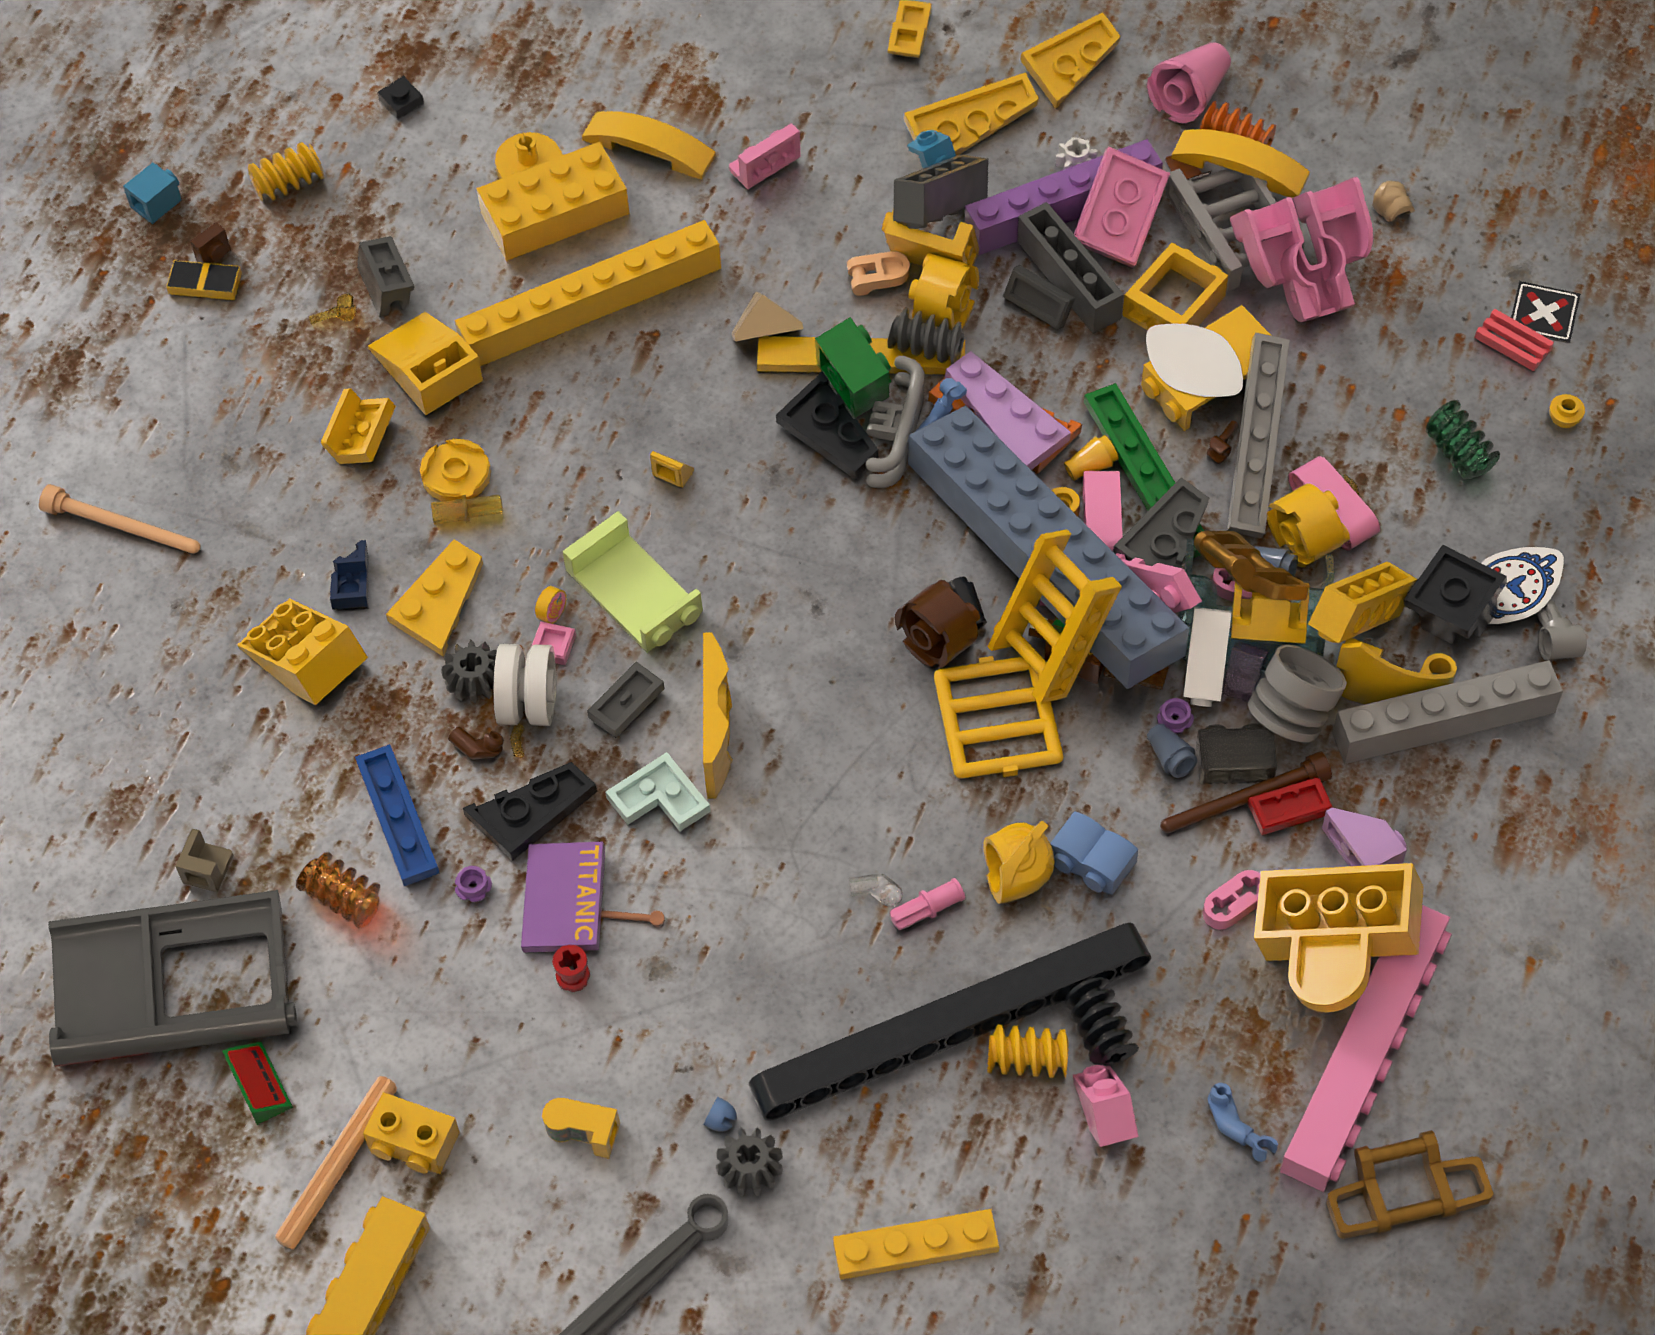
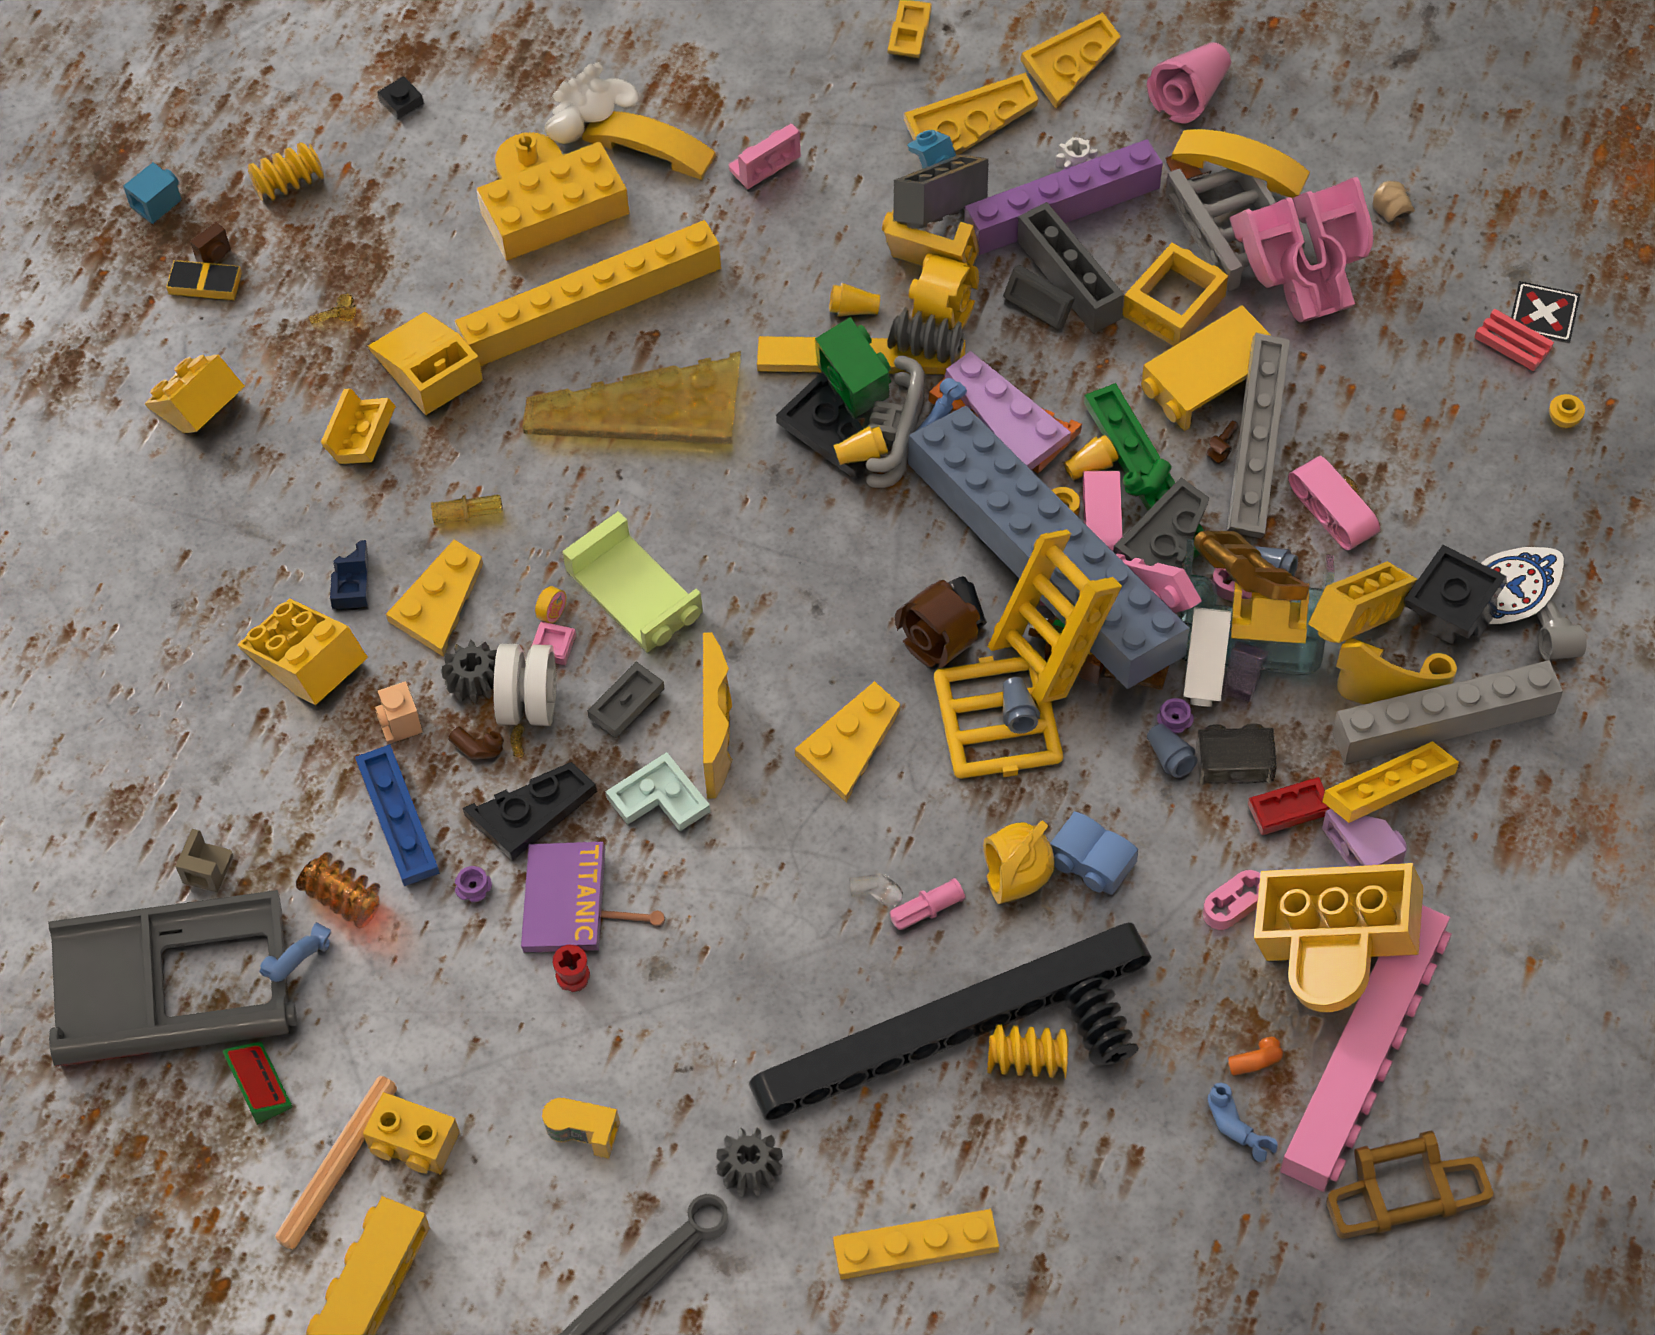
(55, 501): light nougat piece -> none
(194, 392): none -> yellow slope
(279, 969): none -> medium blue arm
(384, 274): dark grey hinge -> none
(397, 713): none -> light nougat brick
(455, 470): yellow tile -> none
(587, 101): none -> white animal
(654, 405): none -> clear yellow wing
(670, 469): yellow slope -> none
(716, 1117): medium blue hinge -> none
(764, 318): tan slope -> none
(846, 742): none -> yellow wing
(849, 301): none -> yellow cone
(861, 446): none -> yellow cone
(890, 271): light nougat plate -> none
(1019, 707): none -> sand blue cone
(1106, 1105): bright pink slope -> none
(1120, 207): bright pink tile -> none
(1147, 484): none -> green arm
(1194, 360): white sticker -> none
(1222, 121): orange piece -> none
(1267, 1055): none -> orange arm
(1297, 693): light grey wheel -> none
(1307, 523): yellow brick -> none
(1314, 766): reddish brown piece -> none
(1390, 782): none -> yellow plate
(1460, 442): clear green piece -> none

